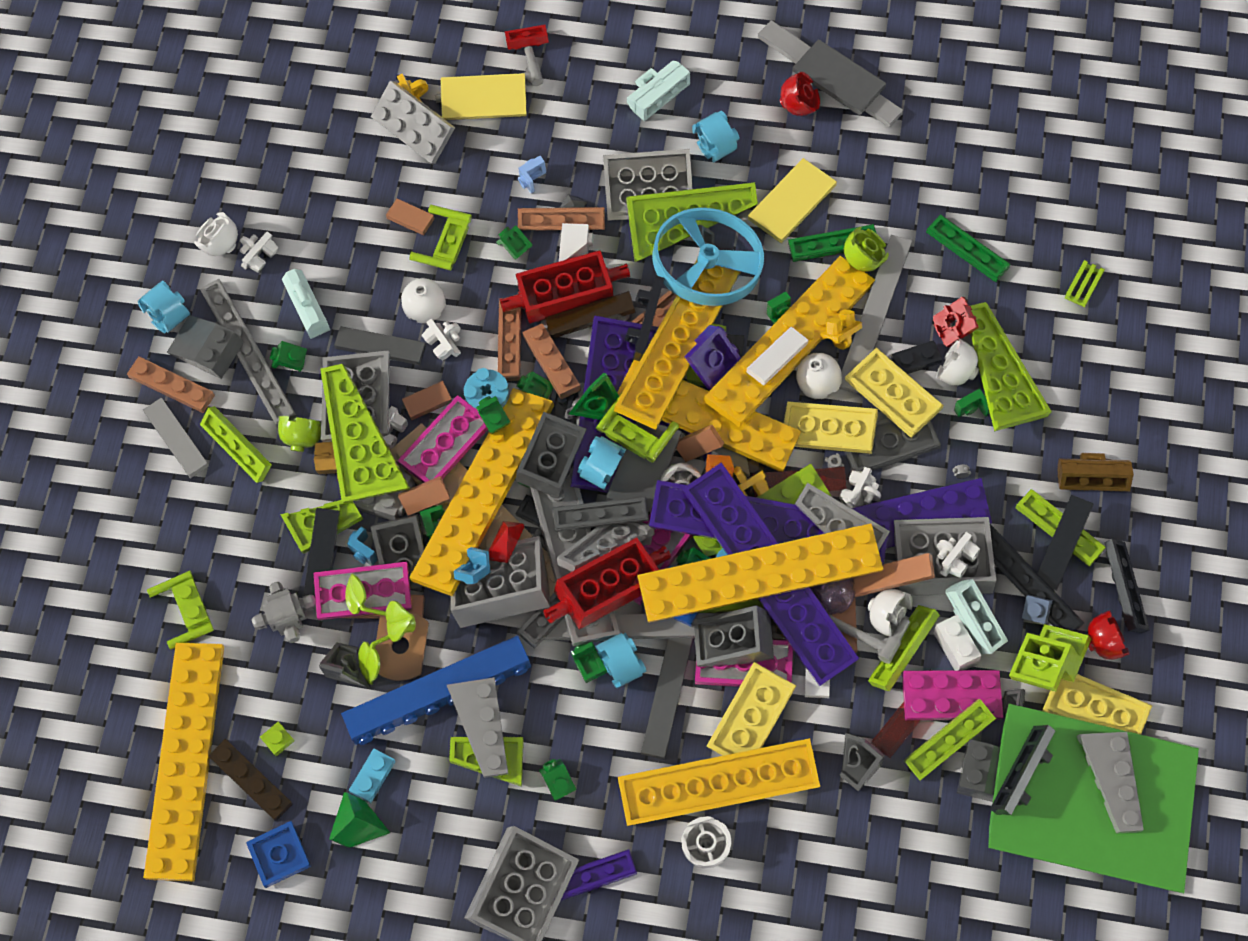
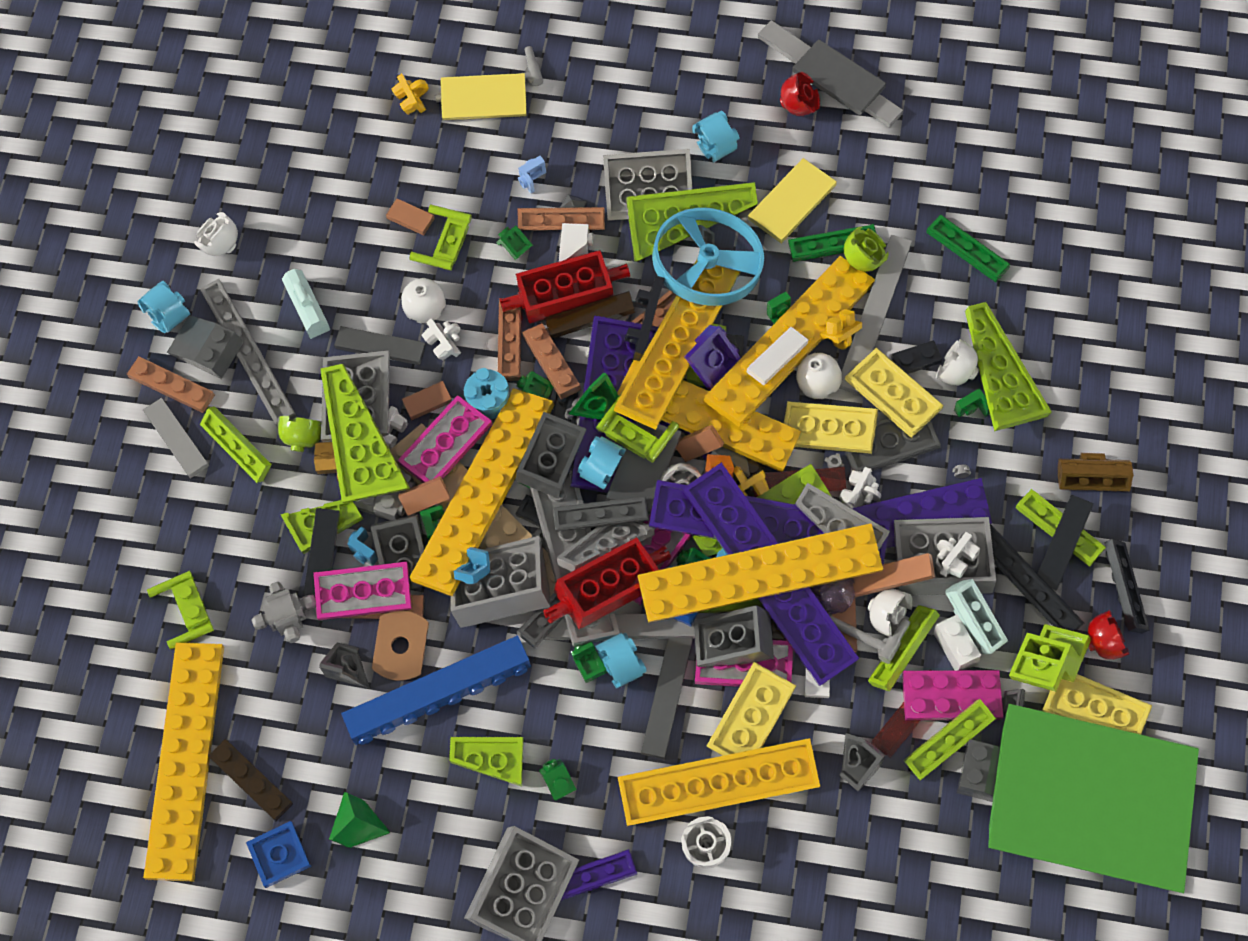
(252, 258): white hips -> none
(277, 738): lime plate -> none
(288, 356): green bracket -> none
(372, 775): medium azure plate -> none
(398, 623): lime plant -> none
(412, 122): light grey plate -> none
(480, 717): light grey wing -> none
(492, 414): green bracket -> none
(505, 541): red slope -> none
(526, 37): red plate -> none
(659, 90): light aqua piece -> none
(965, 323): piece -> none
(1031, 754): black hinge -> none
(1036, 609): sand blue plate -> none
(1091, 269): lime tile -> none
(1114, 774): light grey wing -> none

